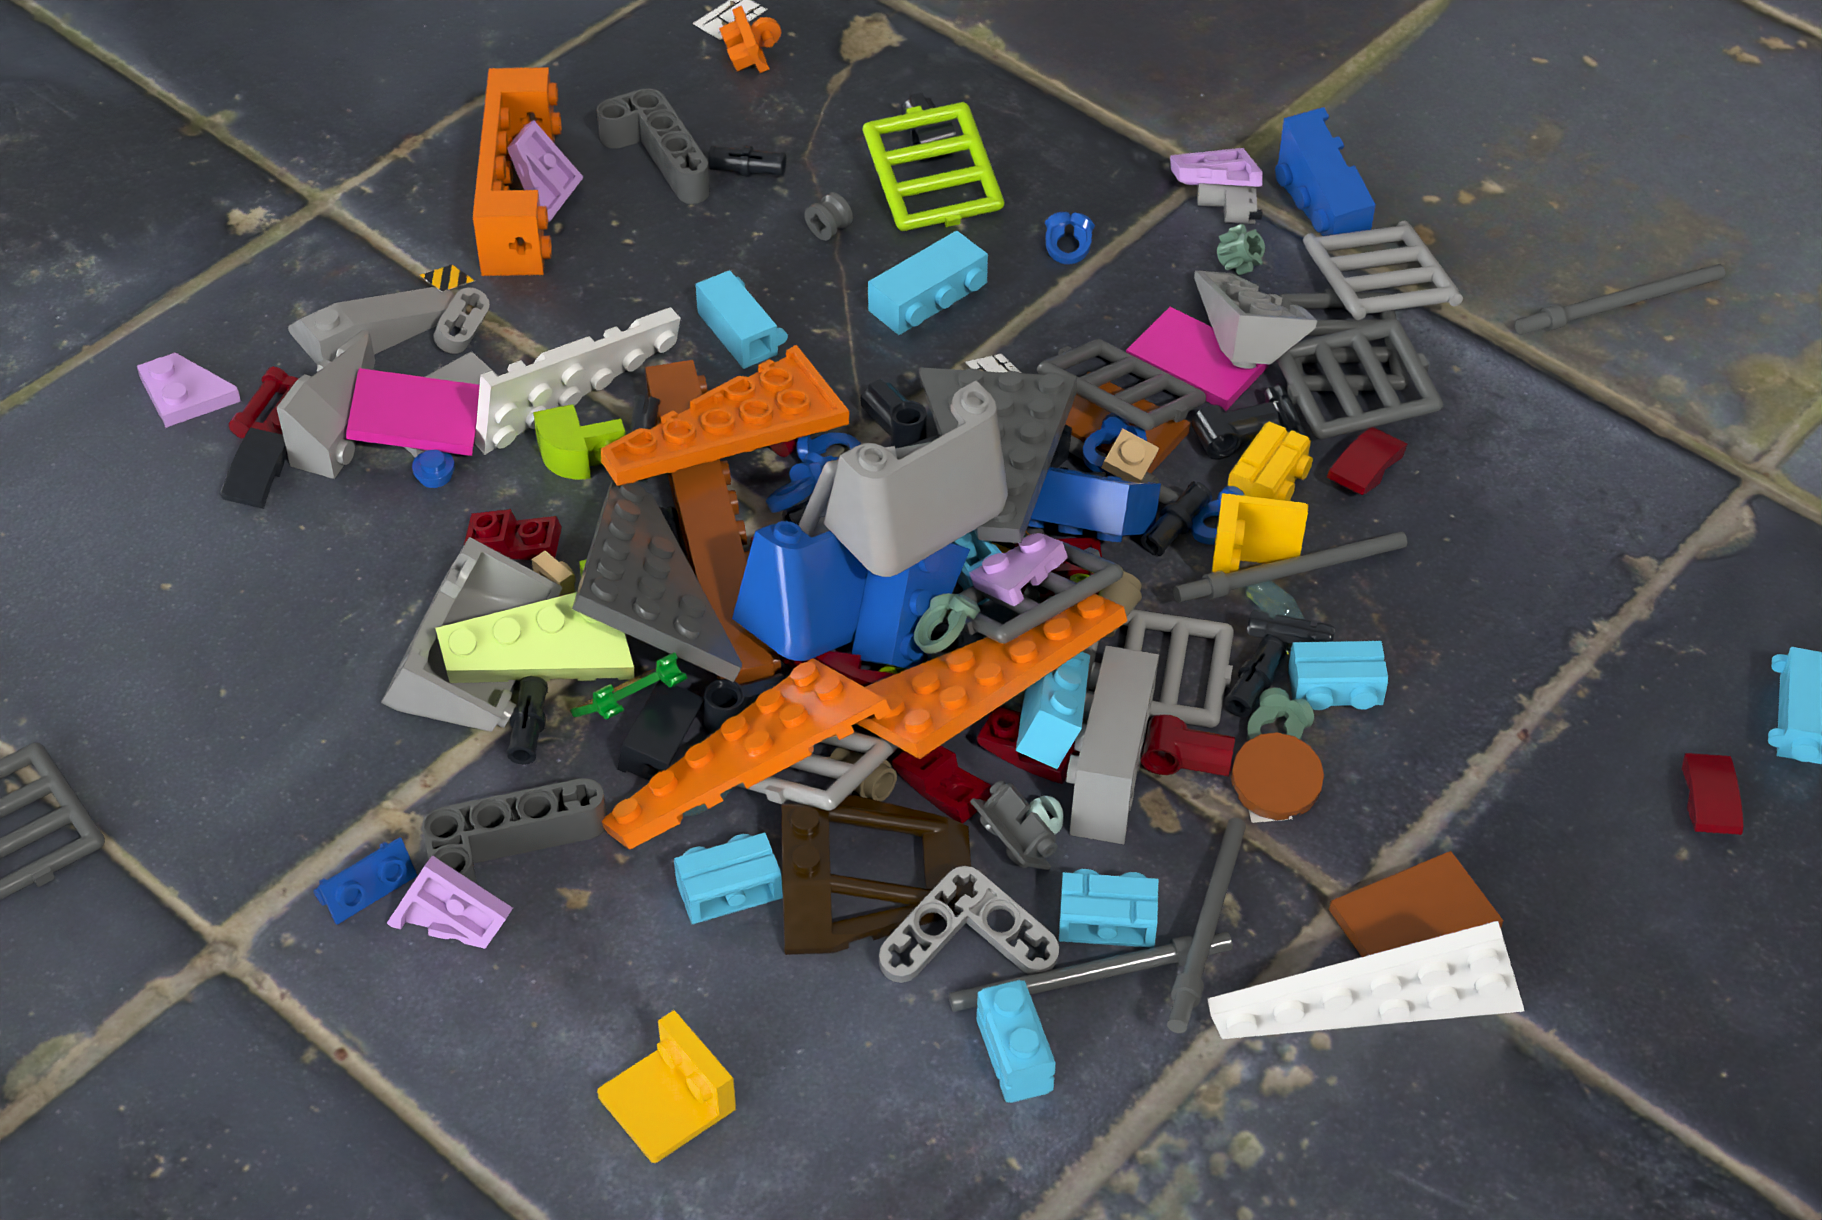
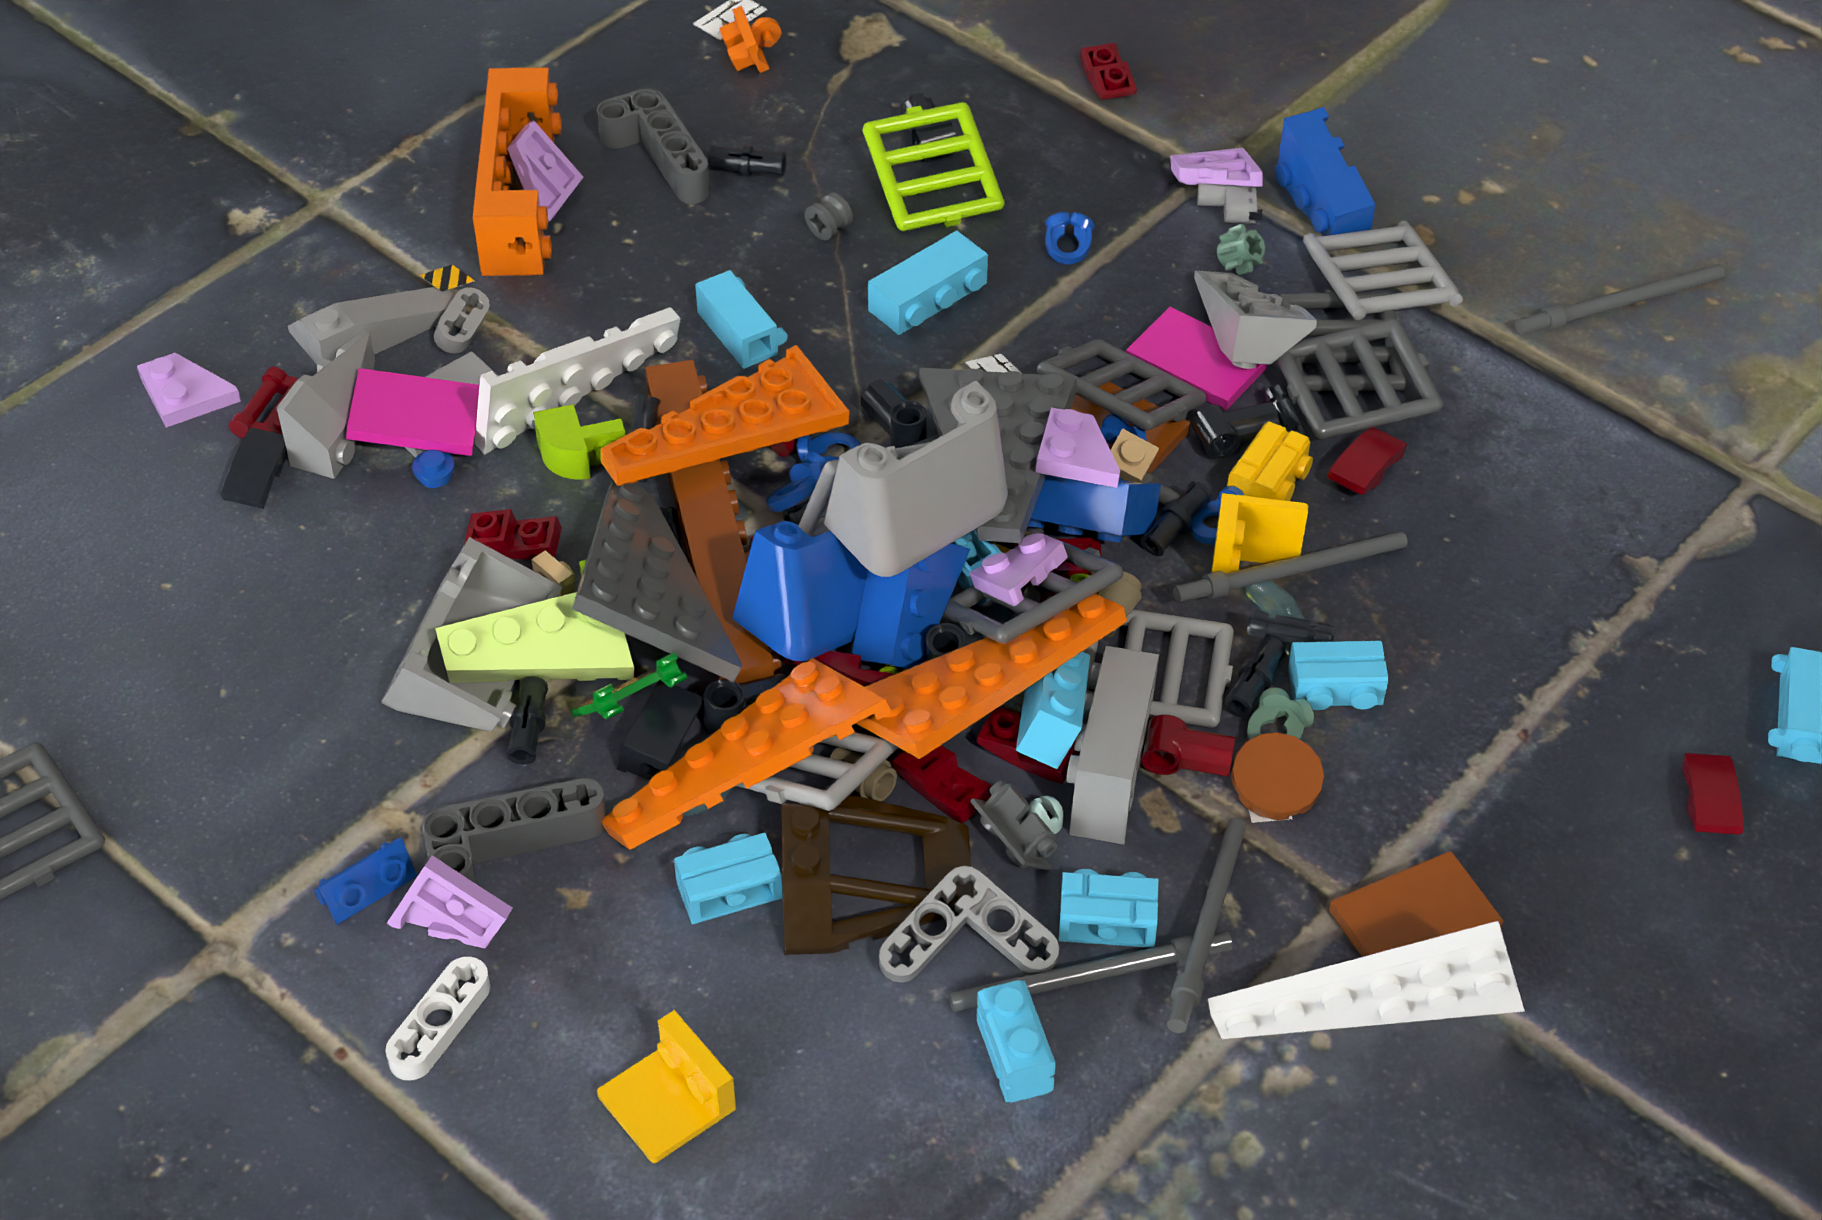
(438, 1038): none -> white beam
(948, 605): sand green piece -> none
(1076, 449): none -> lavender wing
(1107, 72): none -> dark red slope

